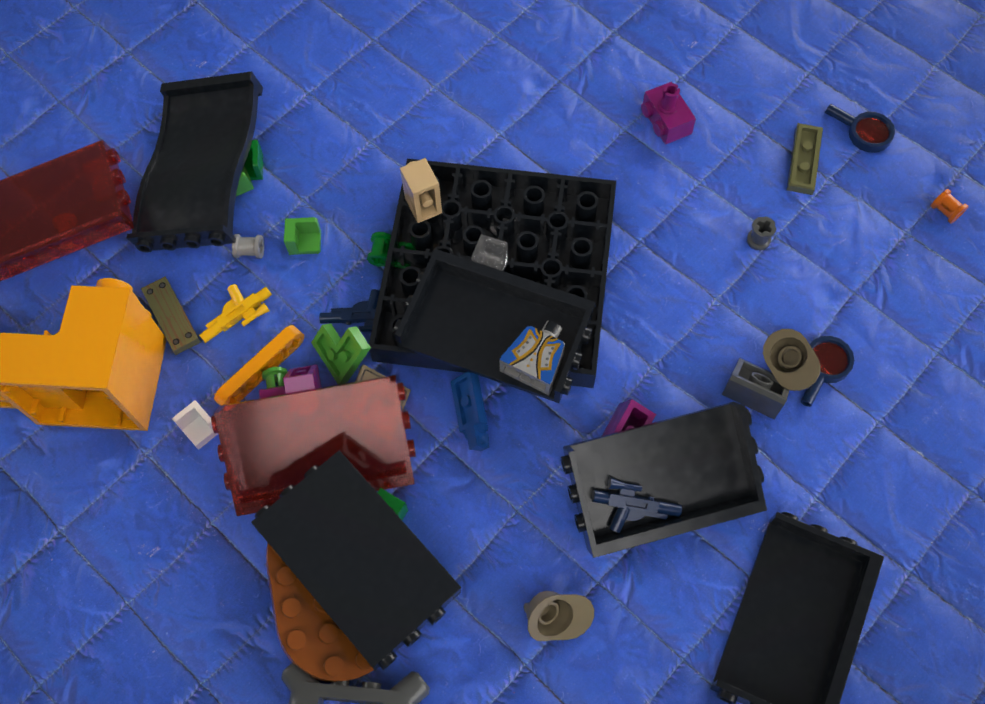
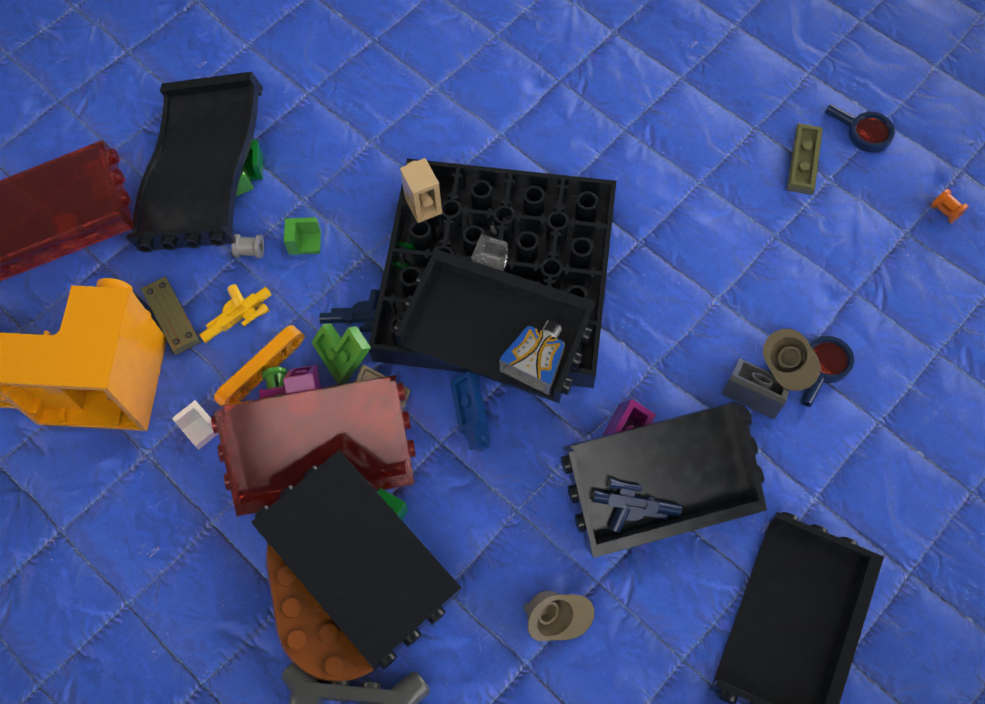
(379, 249): green bush -> none
(668, 112): magenta brick -> none
(762, 230): dark grey bush -> none

